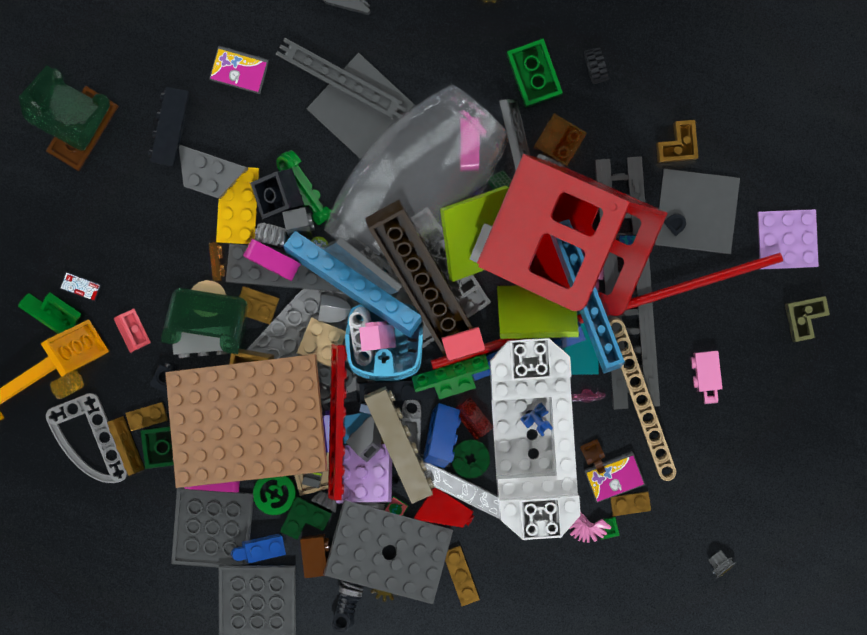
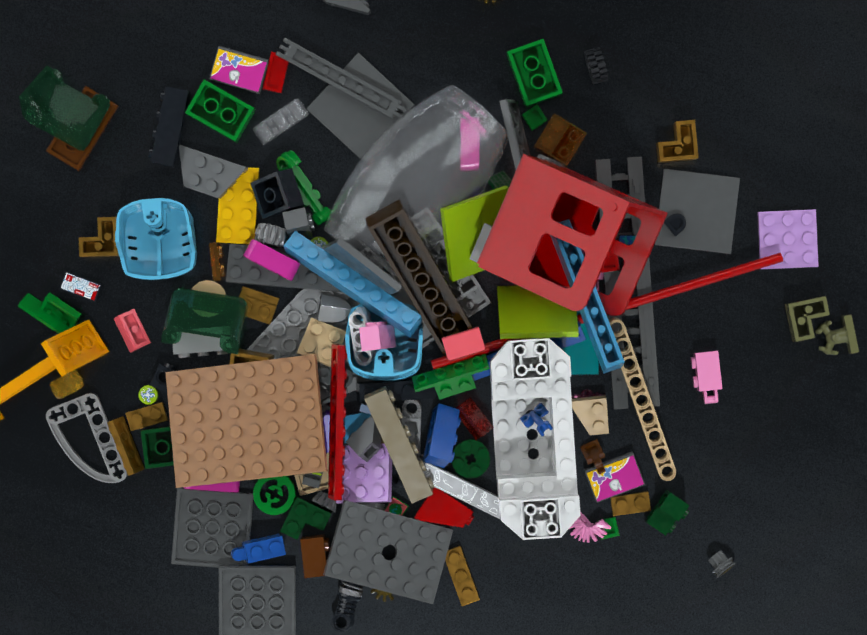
(104, 244): none -> pearl gold brick
(148, 394): none -> lime tile
(158, 250): none -> medium azure piece
(220, 111): none -> green brick
(275, 74): none -> red tile
(280, 121): none -> clear beam
(534, 117): none -> green tile
(592, 413): none -> tan wing
(611, 263): none -> red tile
(667, 512): none -> dark green brick
(839, 336): none -> olive piece

